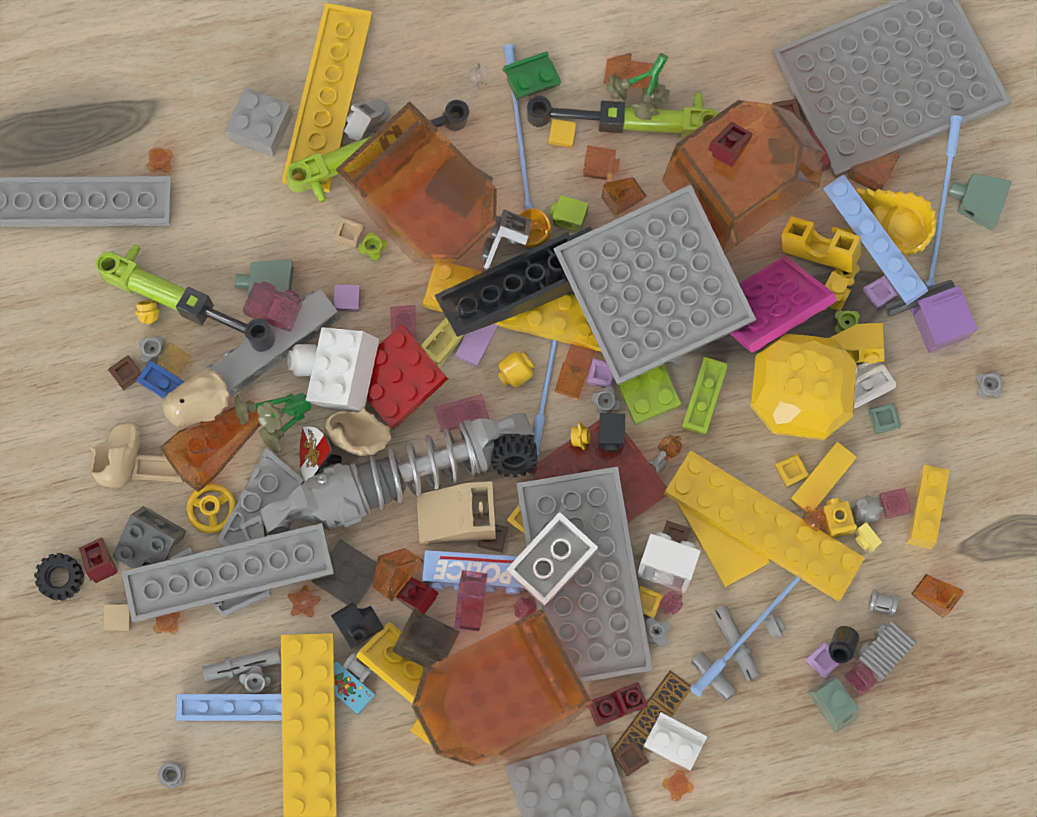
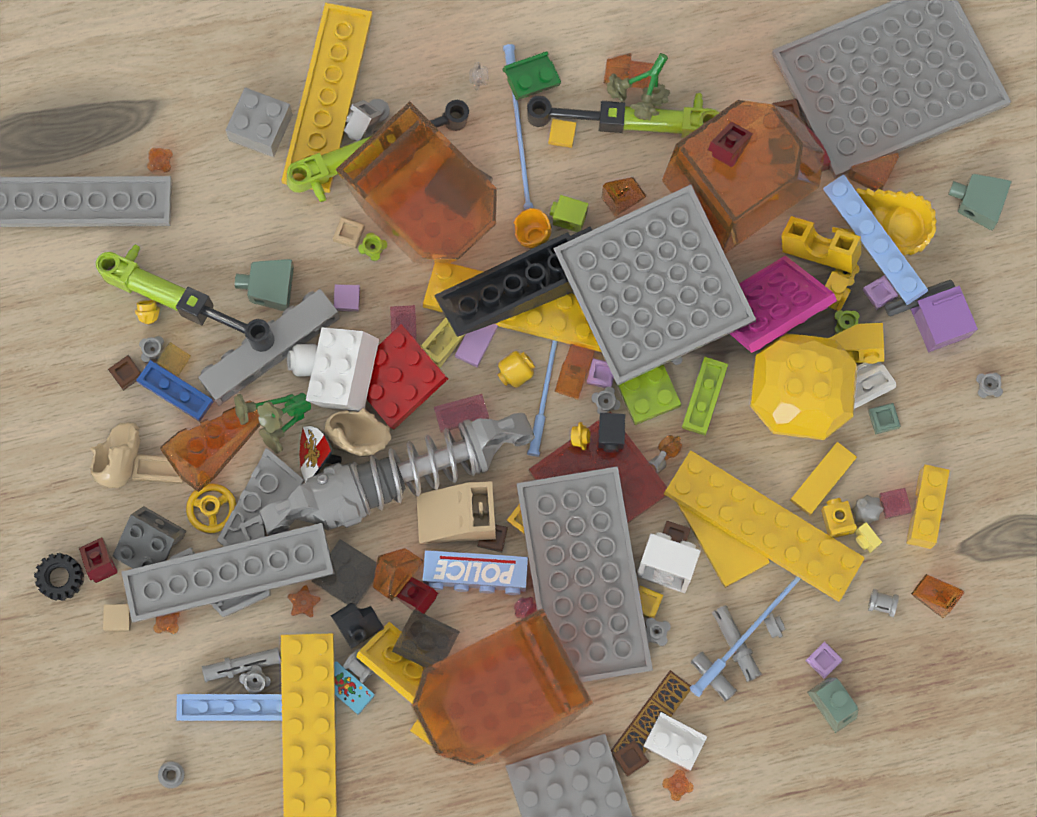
(203, 399): tan piece -> none
(273, 306): clear pink brick -> none
(470, 600): clear pink panel -> none
(509, 225): dark grey bracket -> none
(514, 455): black tyre -> none
(552, 559): white brick -> none
(600, 163): clear orange brick -> none
(618, 704): dark red slope -> none
(671, 603): clear pink plate -> none
(791, 470): yellow tile -> none
(815, 518): clear orange plate -> none
(843, 644): black brick -> none
(861, 678): clear pink plate -> none
(886, 650): light grey brick -> none
(950, 152): light blue piece -> none

